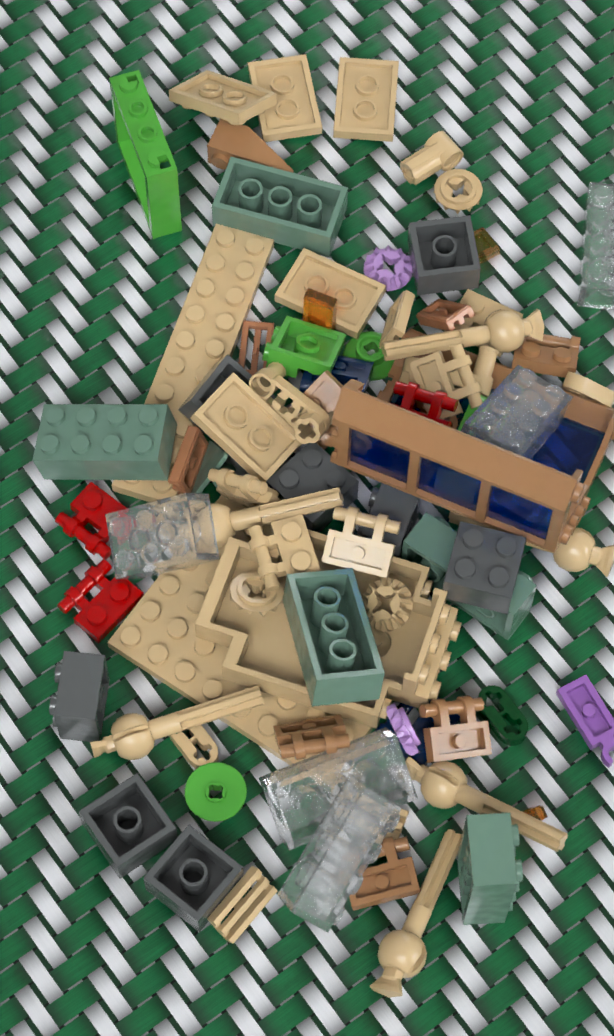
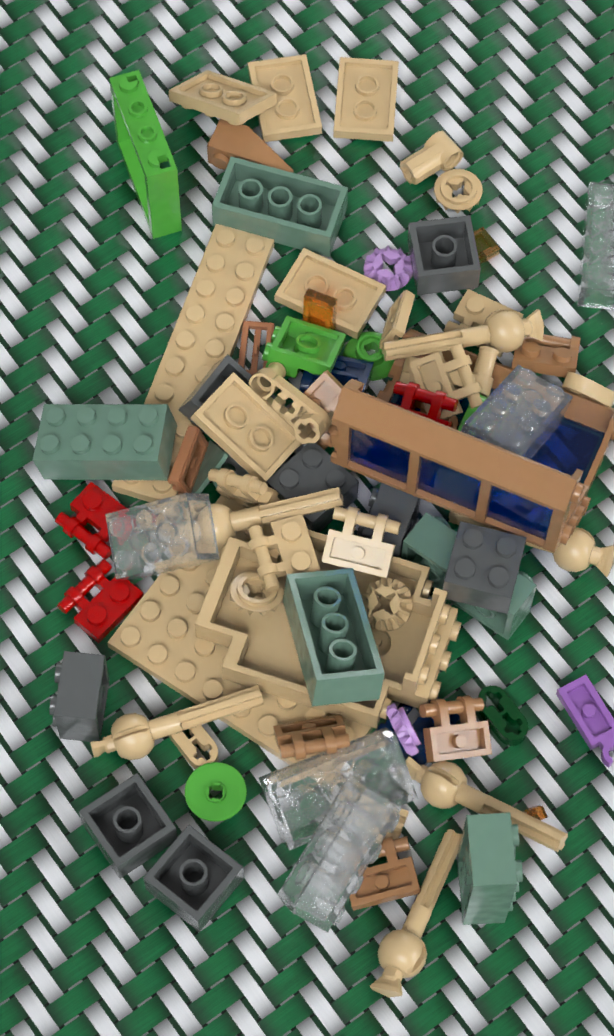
(244, 908): tan tile -> none
(448, 314): nougat tile -> none

